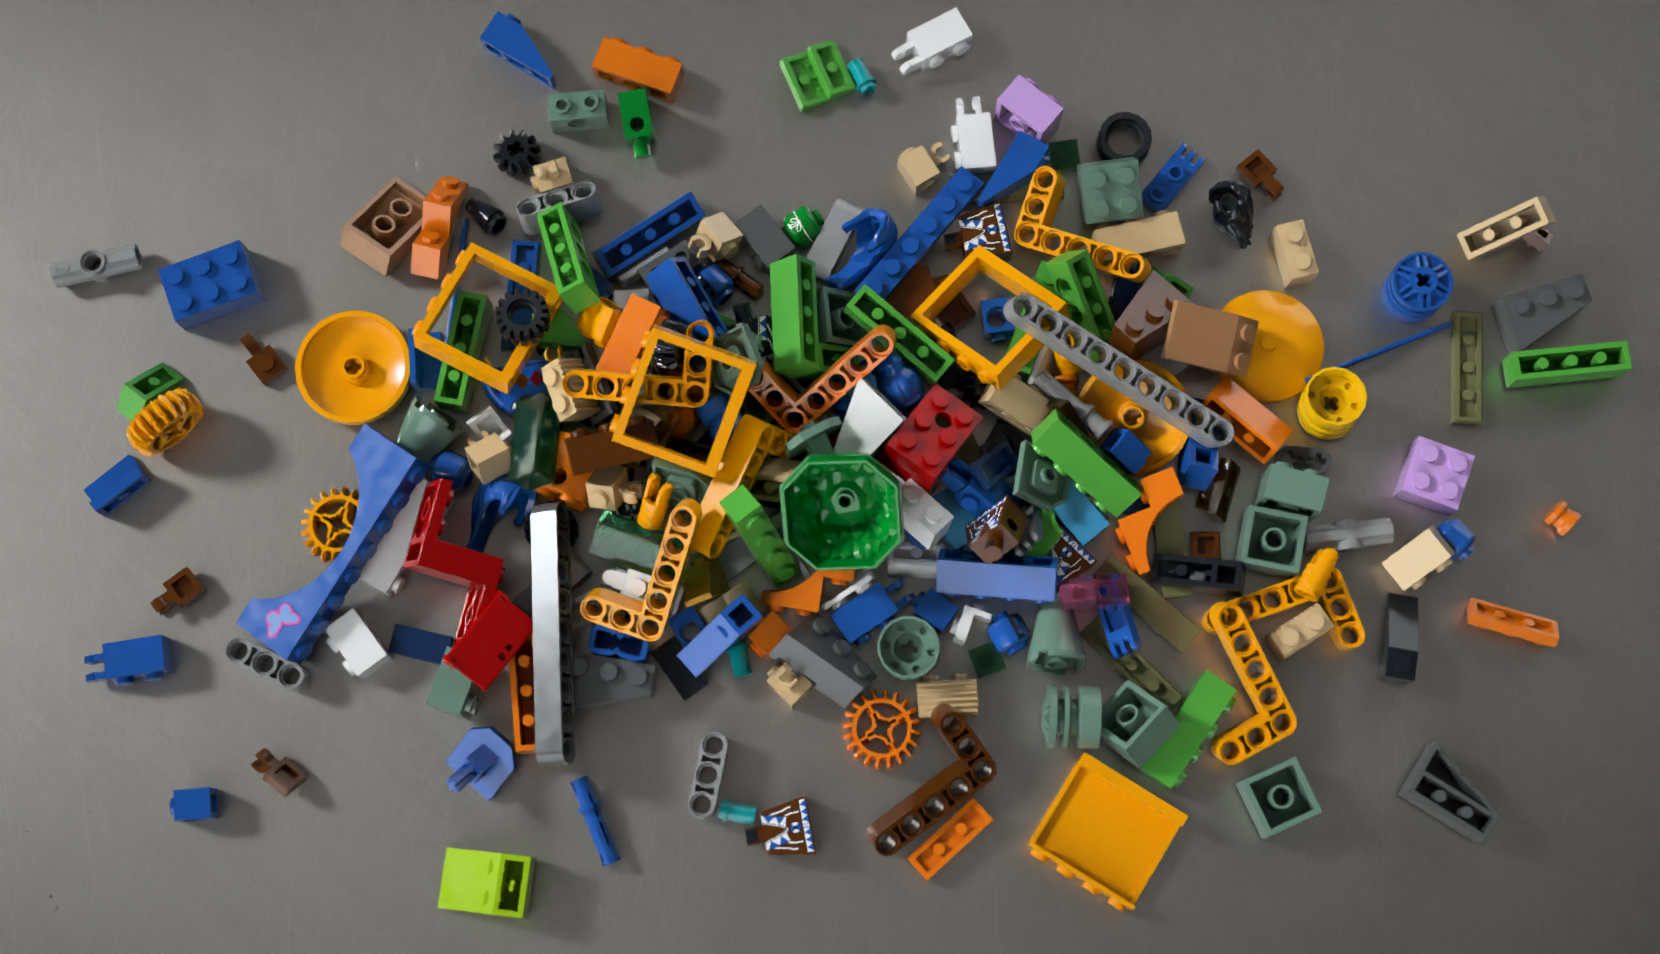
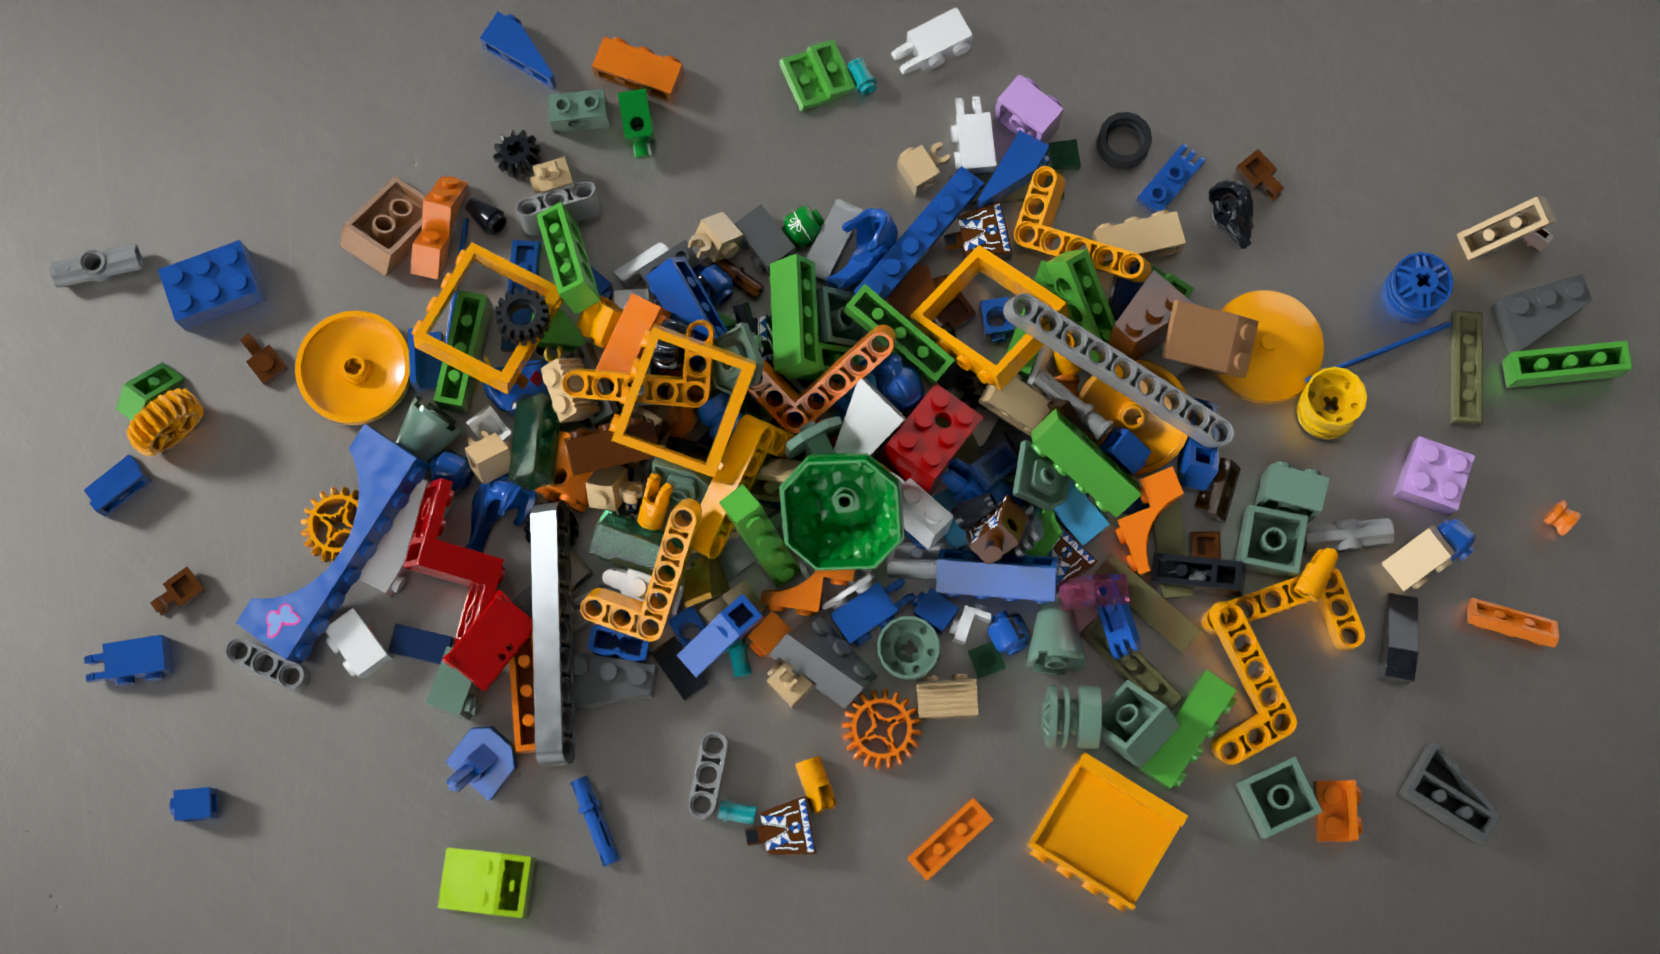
(281, 774): reddish brown plate -> none
(648, 234): blue brick -> none
(816, 784): none -> light orange hinge
(938, 786): reddish brown beam -> none
(973, 510): none -> black cone
(1110, 190): sand green brick -> none
(1253, 424): orange brick -> none
(1294, 253): tan brick -> none
(1298, 632): tan brick -> none
(1304, 454): dark grey beam -> none
(1339, 817): none -> orange bracket

